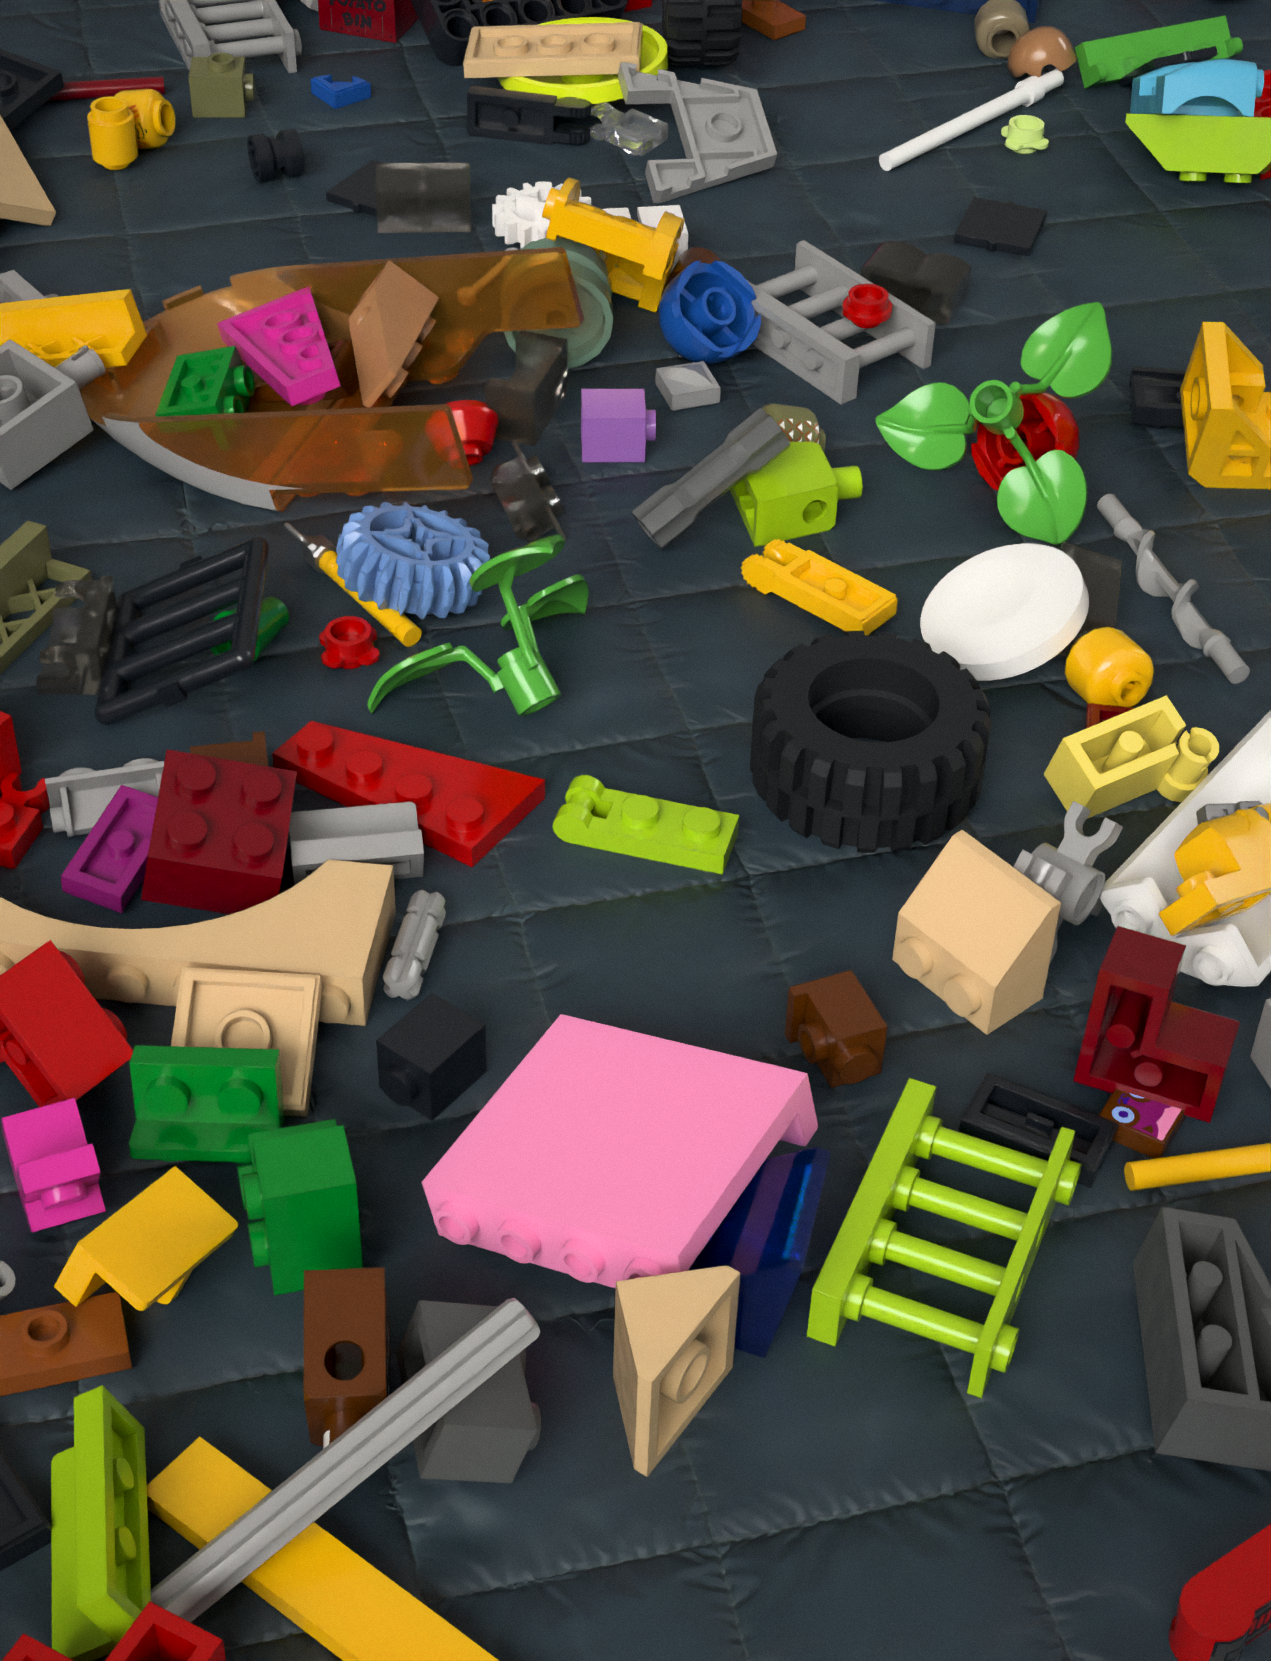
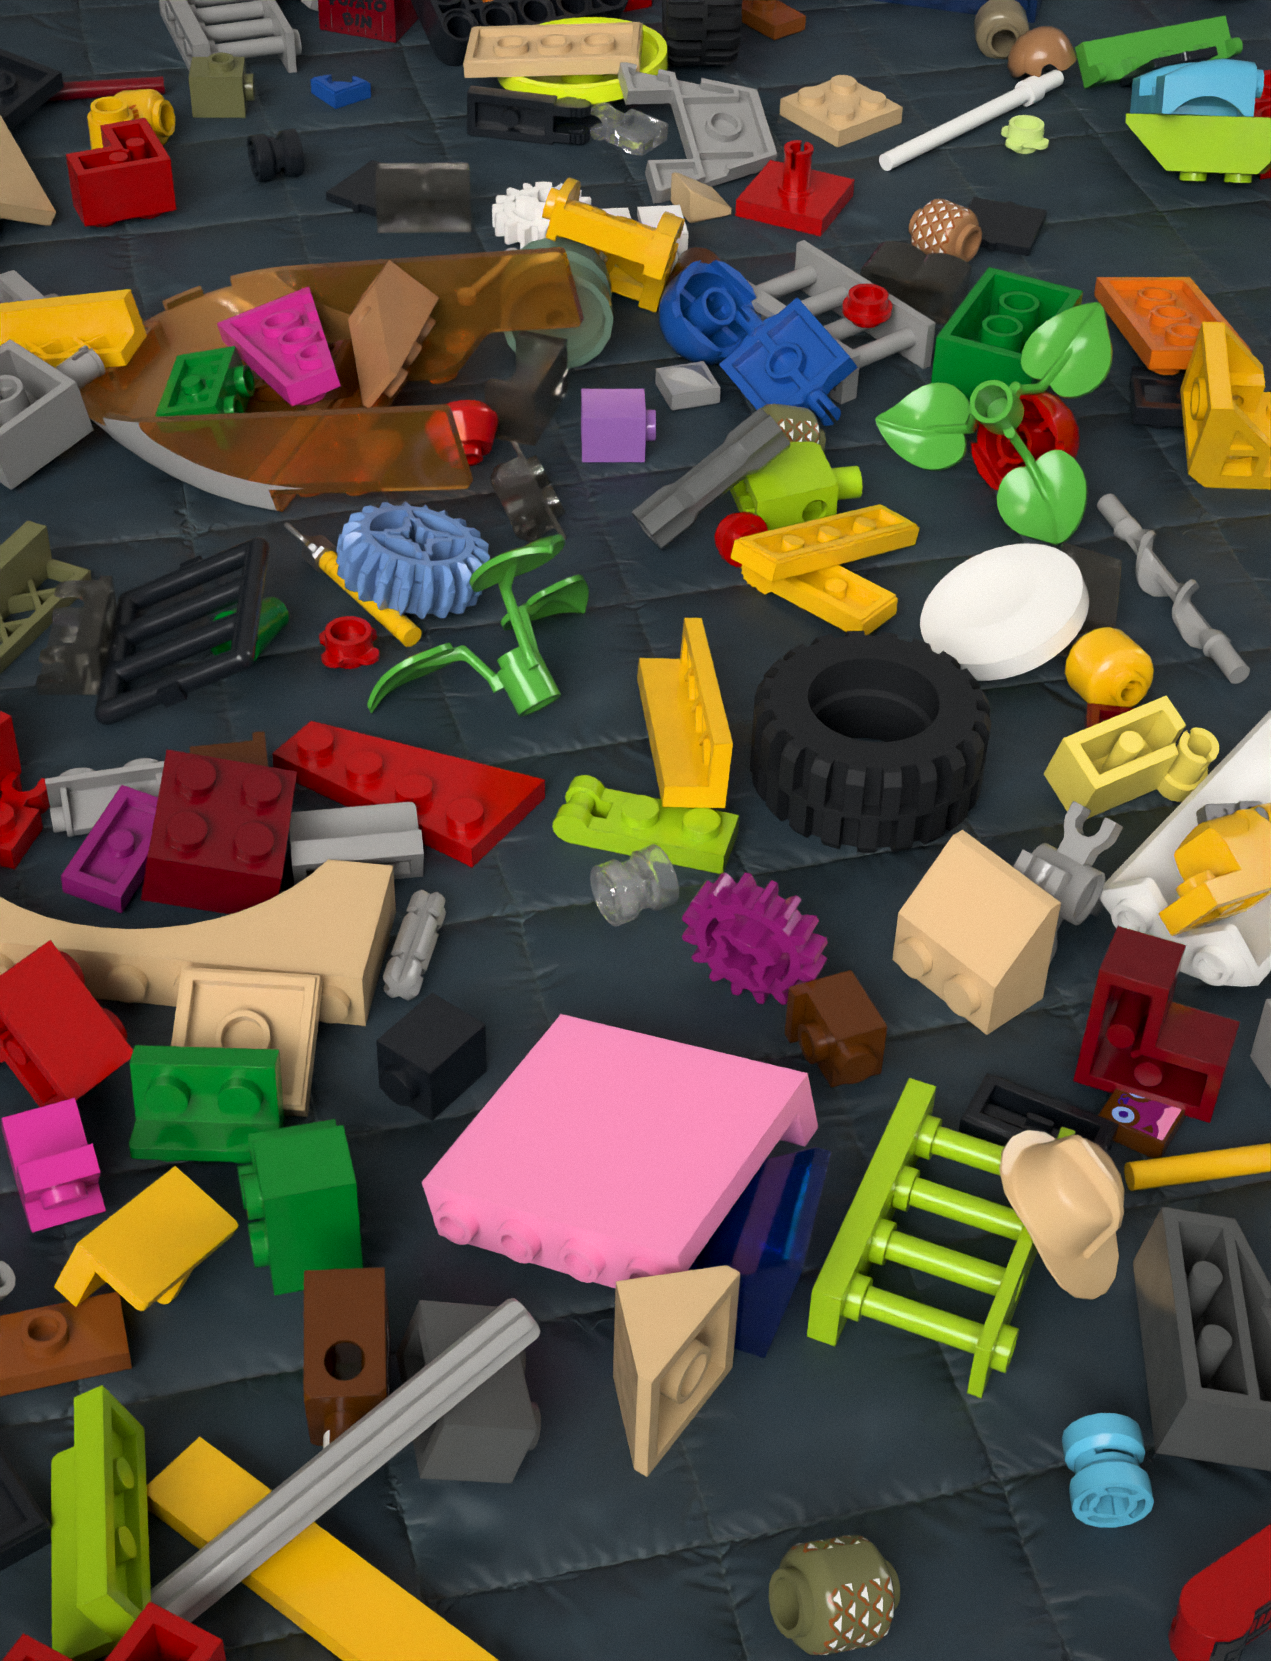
(123, 178): none -> red brick
(634, 885): none -> clear wheel
(687, 723): none -> yellow fence
(697, 199): none -> tan slope
(734, 527): none -> red plate
(753, 937): none -> magenta gear
(788, 361): none -> blue plate
(795, 194): none -> red tile
(824, 542): none -> yellow tile
(834, 1595): none -> olive head
(841, 110): none -> tan plate
(946, 229): none -> medium nougat head
(992, 327): none -> green brick
(1070, 1206): none -> tan piece
(1108, 1478): none -> medium azure wheel
(1158, 317): none -> orange plate

